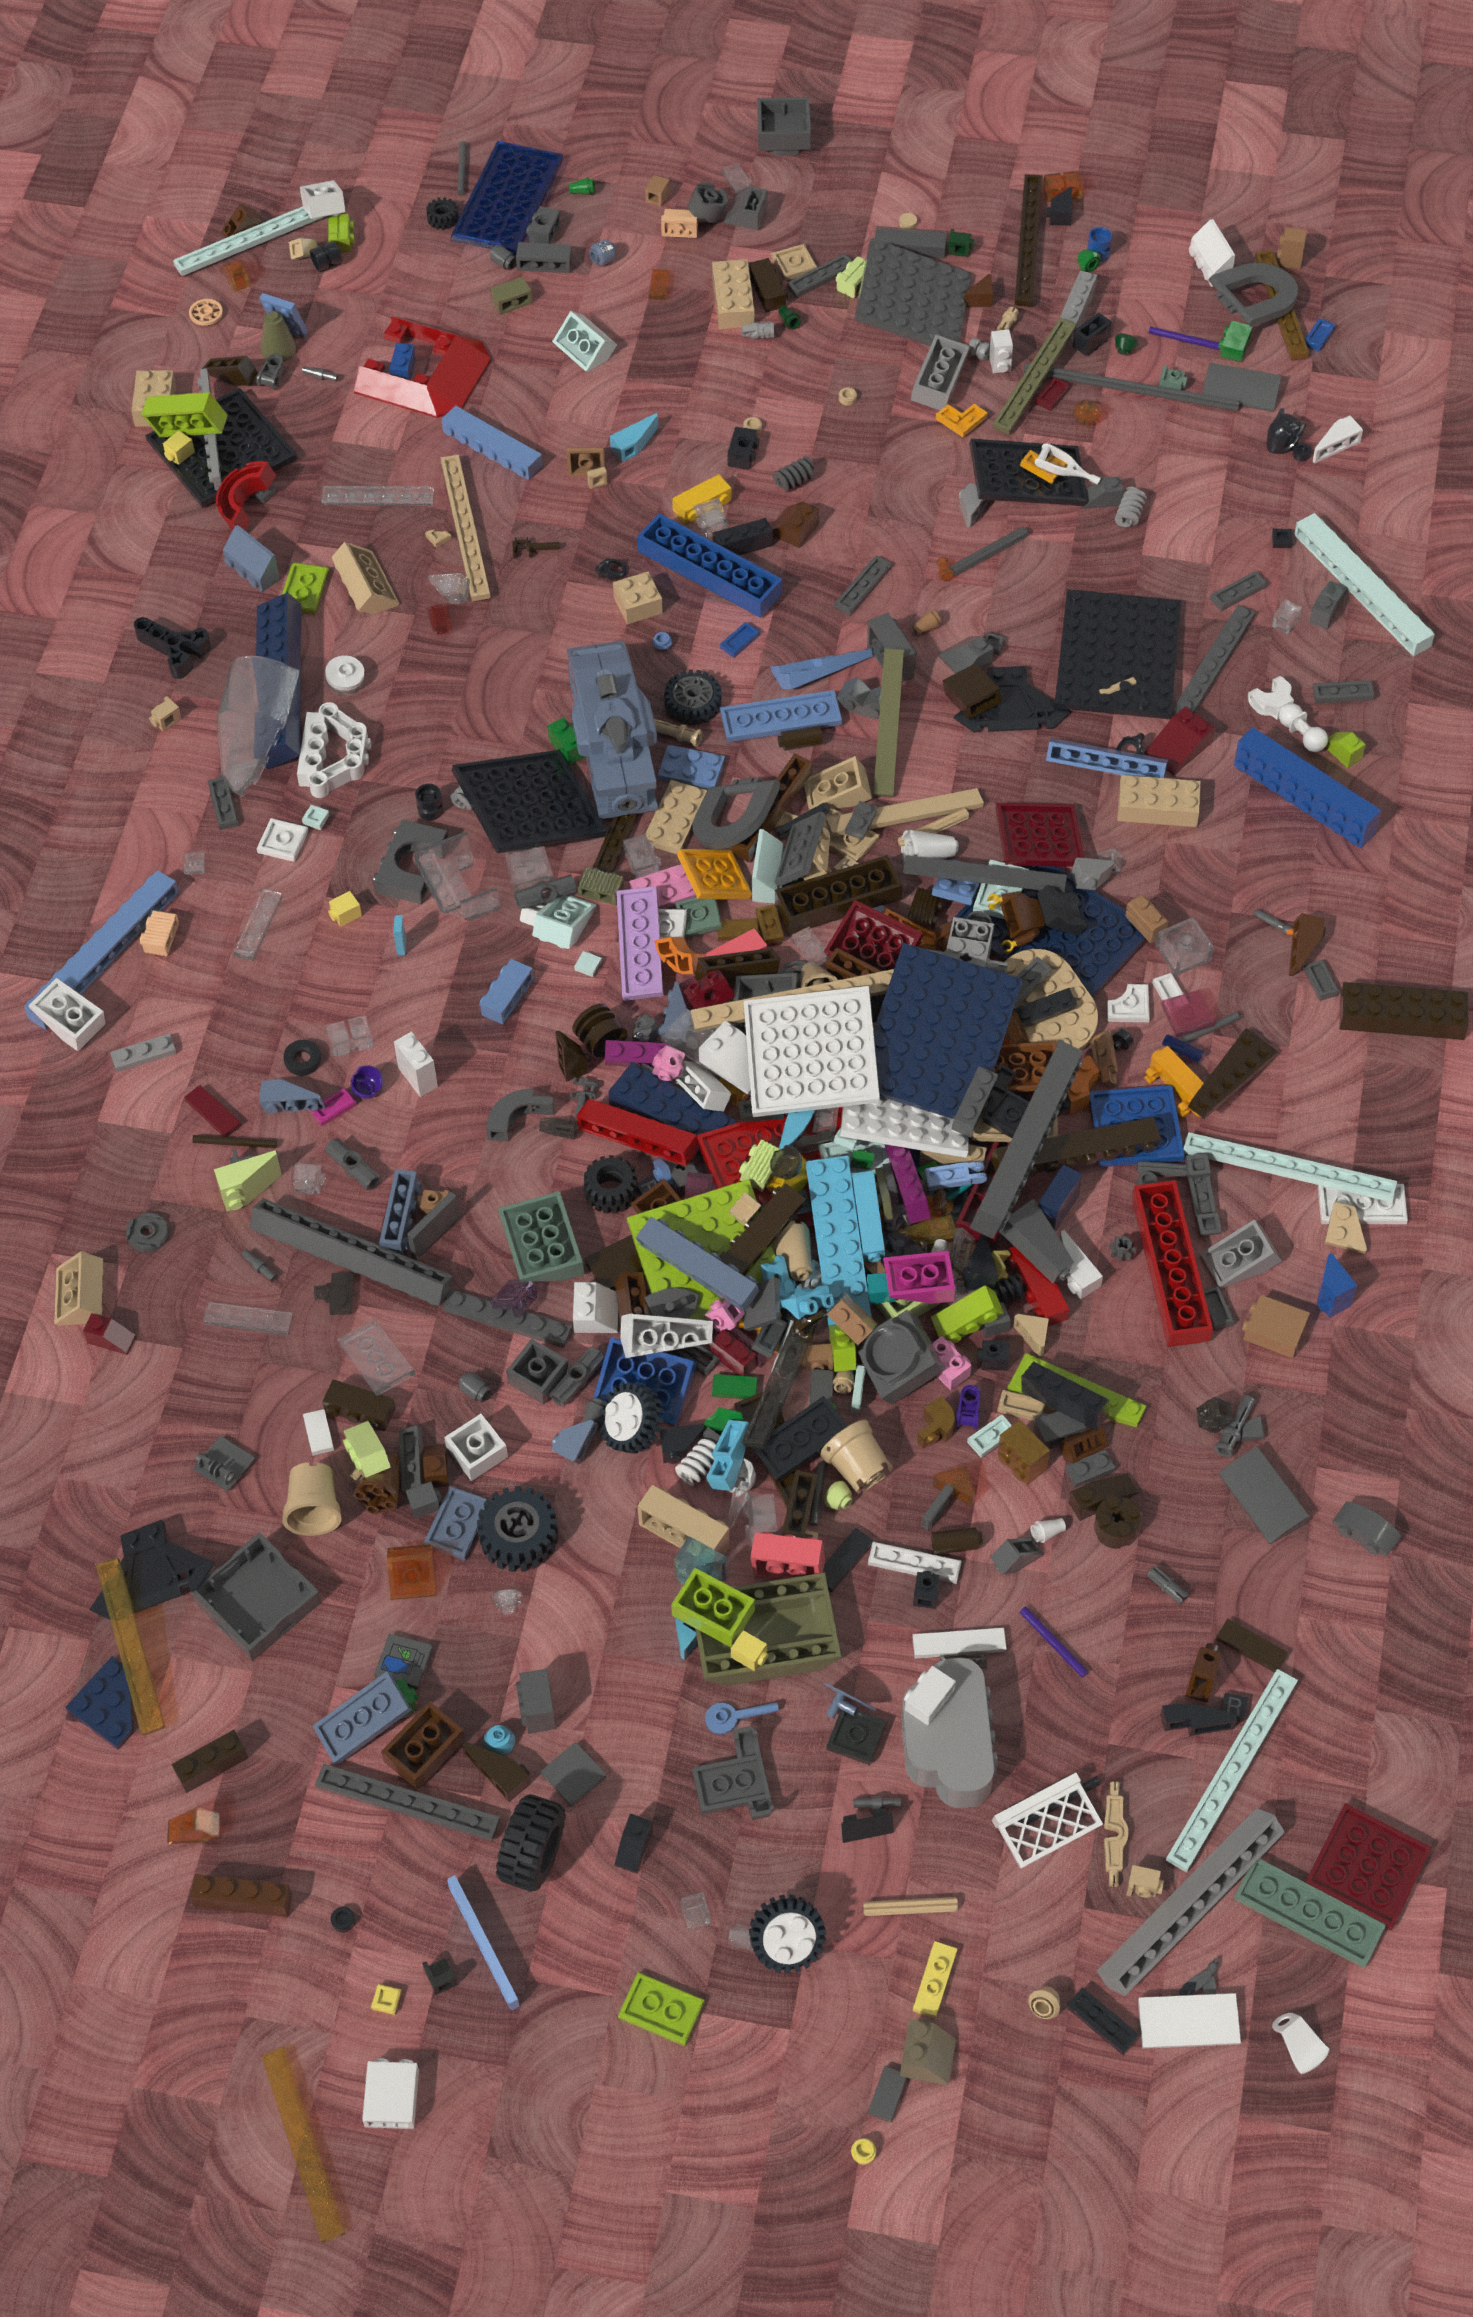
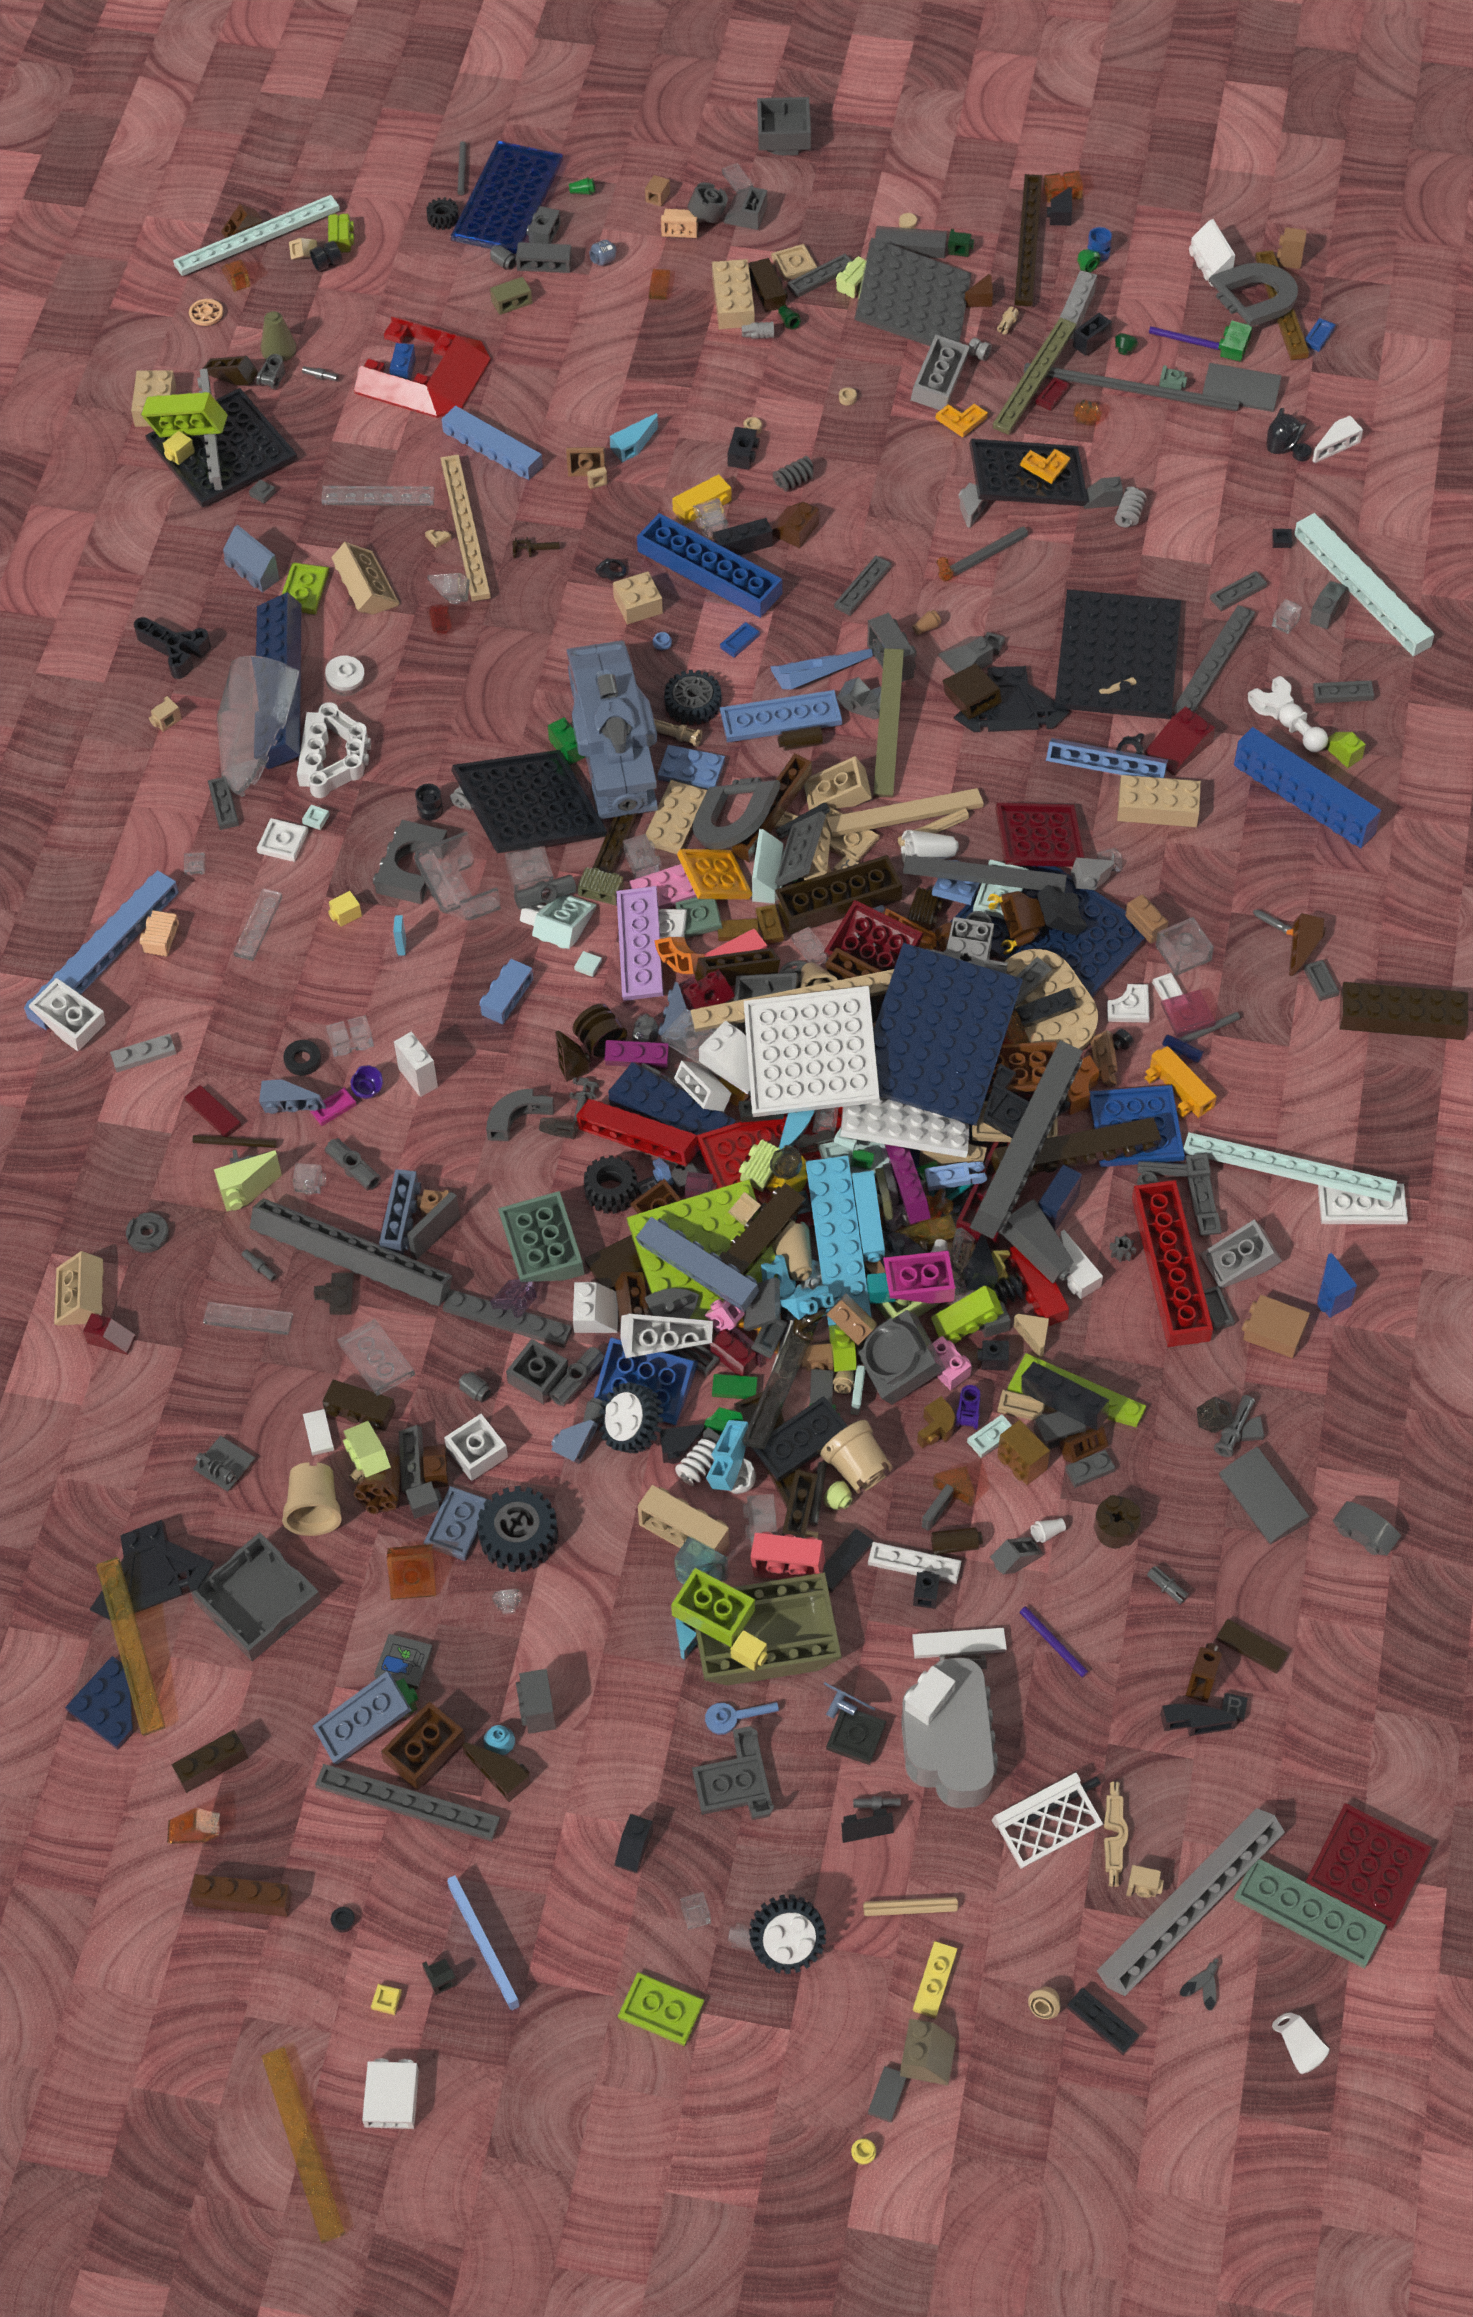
(238, 488): red brick -> none
(288, 311): medium blue plate -> none
(322, 199): white brick -> none
(530, 1842): black tyre -> none
(573, 1774): dark grey tile -> none
(584, 341): light aqua slope -> none
(668, 1063): bright pink brick -> none
(739, 1498): clear piece -> none
(861, 820): dark grey plate -> none
(974, 1101): dark grey brick -> none
(1001, 351): white brick -> none
(1072, 468): white piece -> none
(1088, 1497): dark brown slope -> none
(1189, 2021): white tile -> none
(1231, 1771): light aqua plate -> none
(1237, 1067): dark brown wing -> none
(1345, 1229): tan wing -> none

